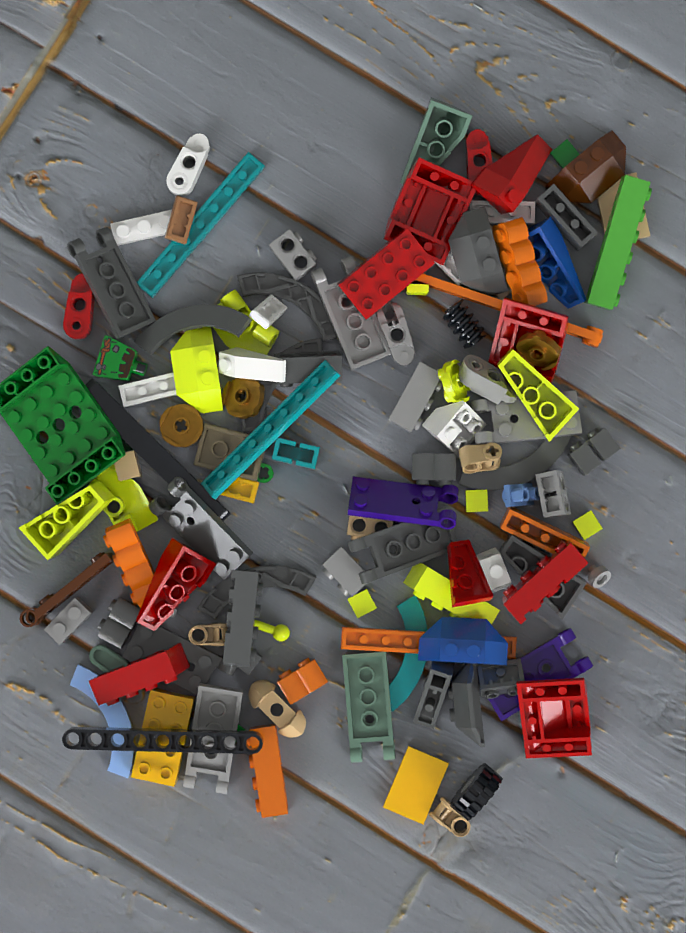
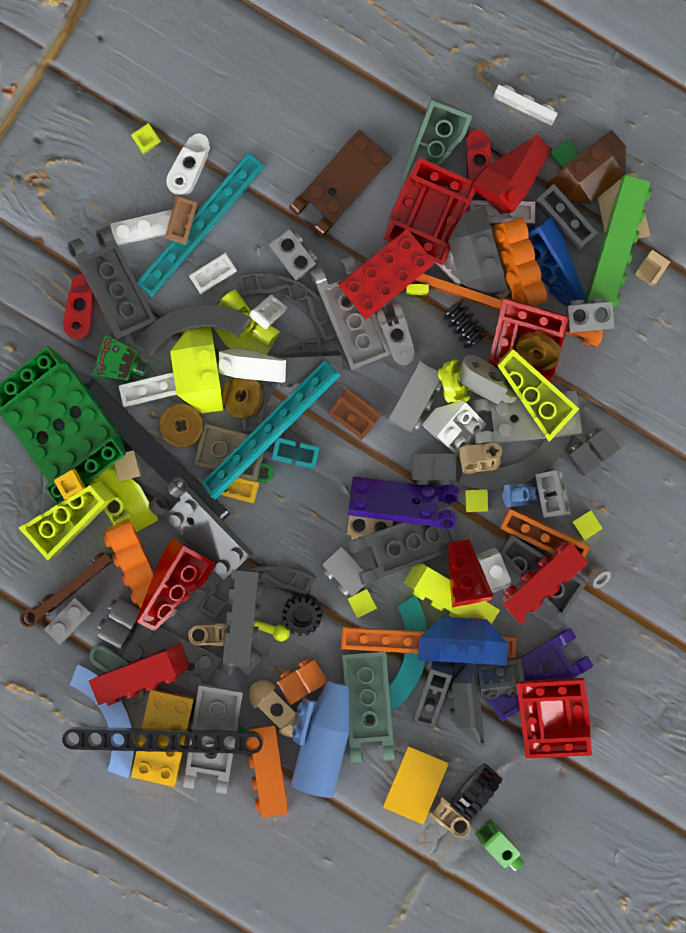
(69, 484): none -> yellow plate
(145, 138): none -> neon yellow tile
(213, 273): none -> white plate
(295, 625): none -> black tyre
(322, 738): none -> medium blue piece
(348, 174): none -> reddish brown hinge
(354, 414): none -> dark orange plate
(499, 845): none -> bright green torso
(525, 104): none -> white plate
(590, 321): none -> light grey brick
(652, 268): none -> tan panel

